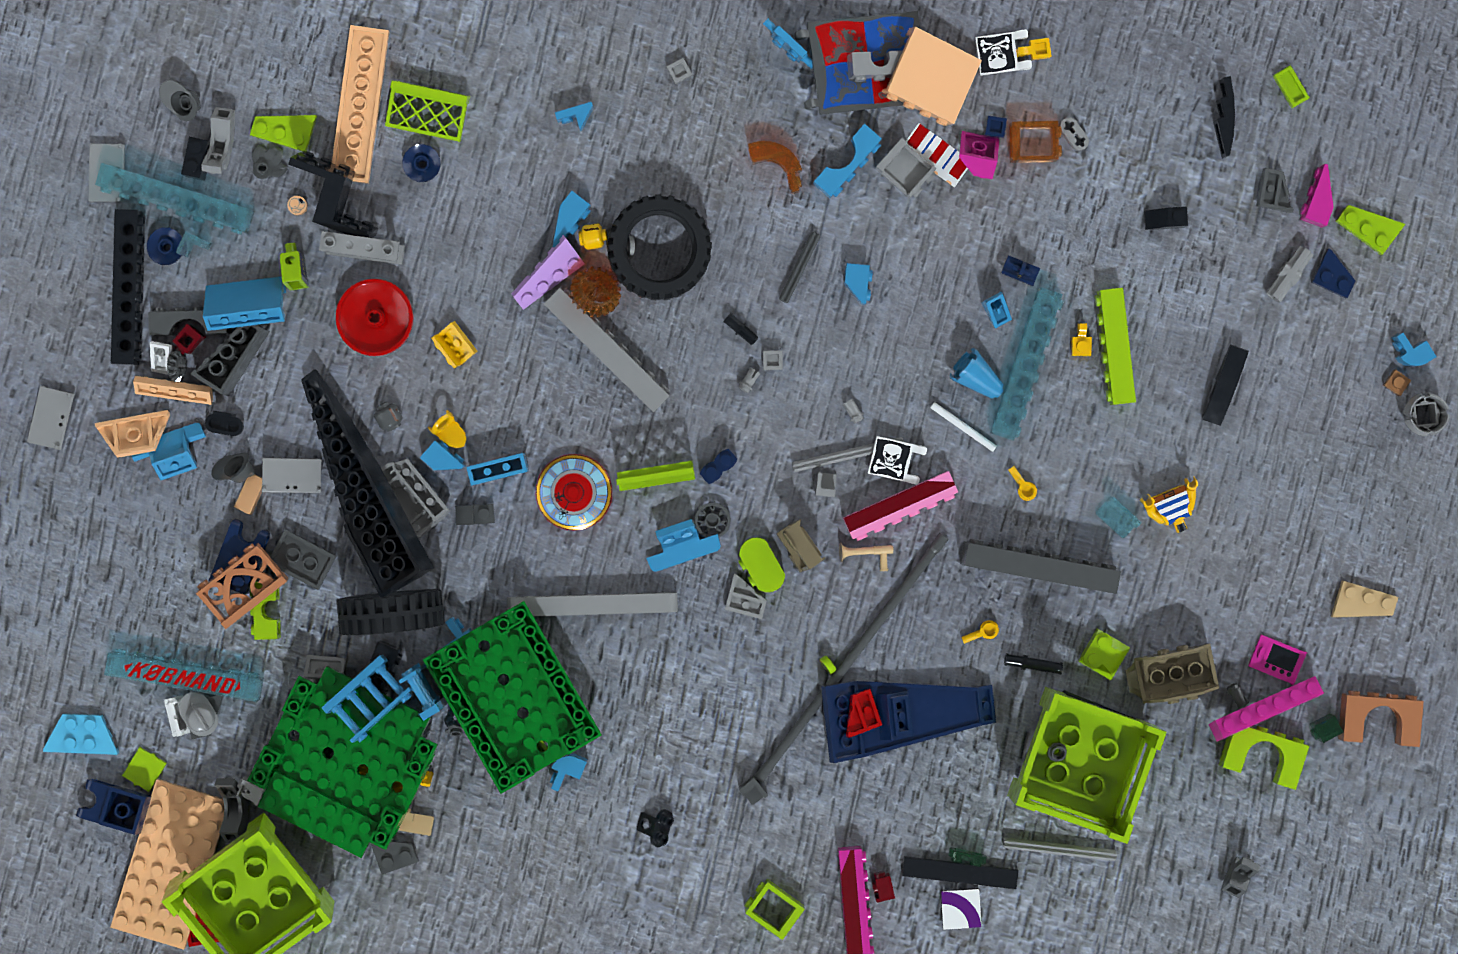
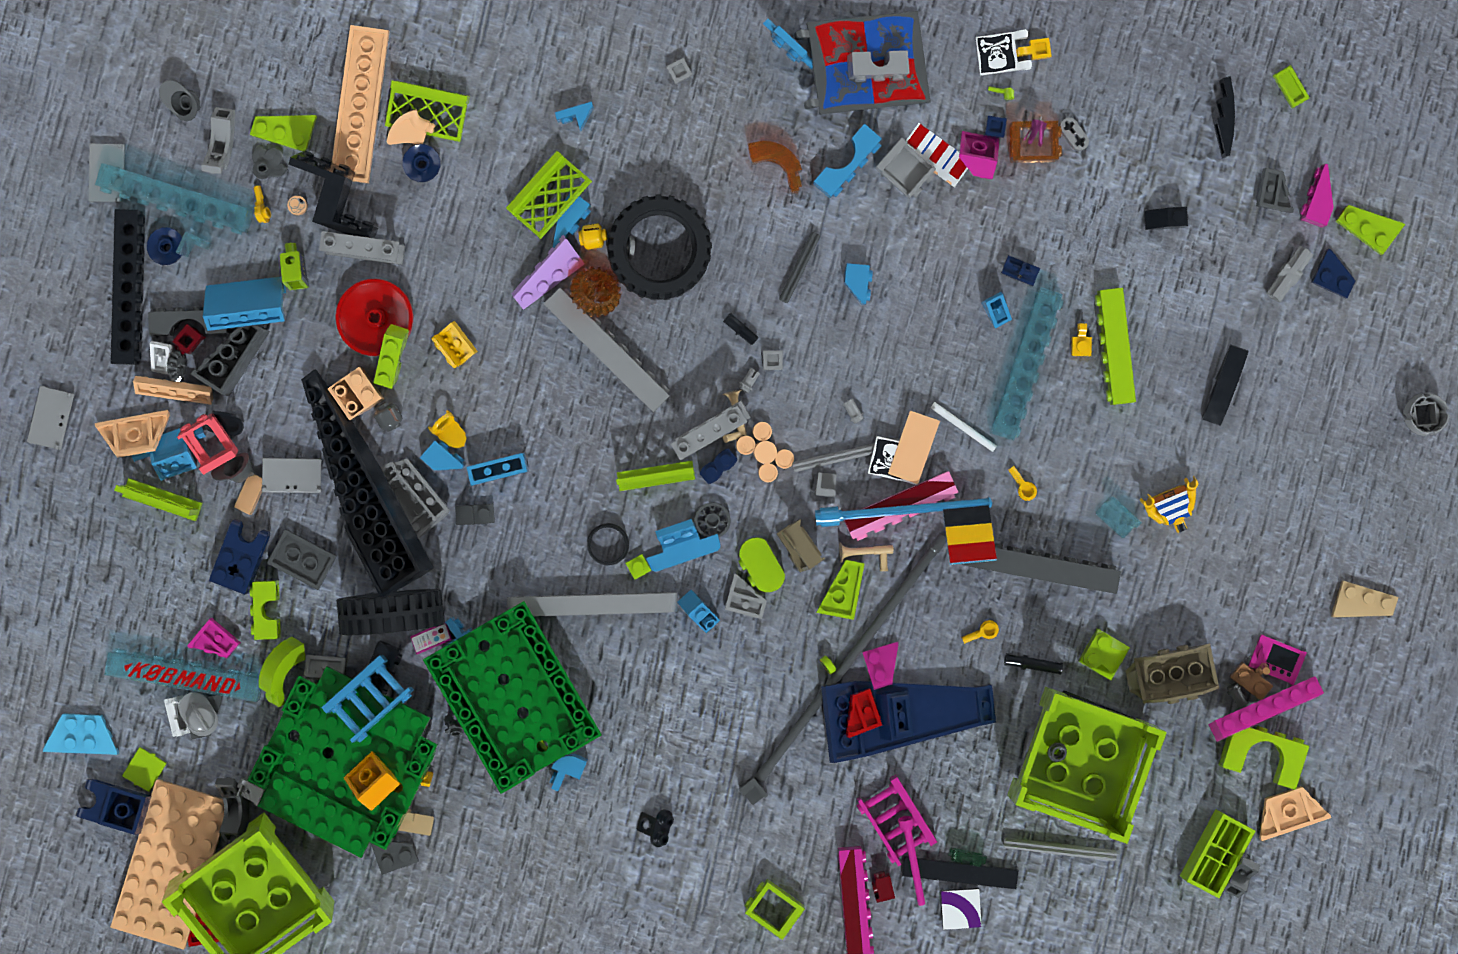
(160, 499): none -> lime fence
(194, 156): black brick -> none
(208, 463): none -> coral panel
(214, 639): none -> dark pink wing
(237, 611): nougat fence -> none
(261, 212): none -> yellow plate
(277, 666): none -> lime arch
(355, 393): none -> light nougat slope
(371, 781): none -> light orange slope
(391, 351): none -> lime arch
(410, 129): none -> light nougat arm
(424, 692): dark azure fence -> none
(431, 638): none -> slope
(526, 198): none -> lime fence
(574, 492): dish -> none
(623, 533): none -> black tyre
(638, 566): none -> lime plate
(698, 611): none -> dark azure slope
(710, 430): none -> light grey fence
(741, 431): none -> tan piece
(765, 452): none -> light nougat piece
(843, 592): none -> lime wing
(881, 664): none -> dark pink wing
(904, 804): none -> dark pink fence
(906, 824): none -> dark pink piece
(914, 447): none -> light nougat sticker
(932, 77): light nougat panel -> none
(966, 525): none -> flag
(977, 375): dark azure cone -> none
(1008, 92): none -> lime hand
(1036, 125): none -> flat silver piece
(1205, 863): none -> lime brick
(1252, 680): none -> medium nougat plate
(1290, 812): none -> light nougat wing
(1325, 728): clear green brick -> none
(1397, 382): medium nougat plate -> none
(1407, 712): nougat arch -> none
(1412, 356): dark azure brick -> none

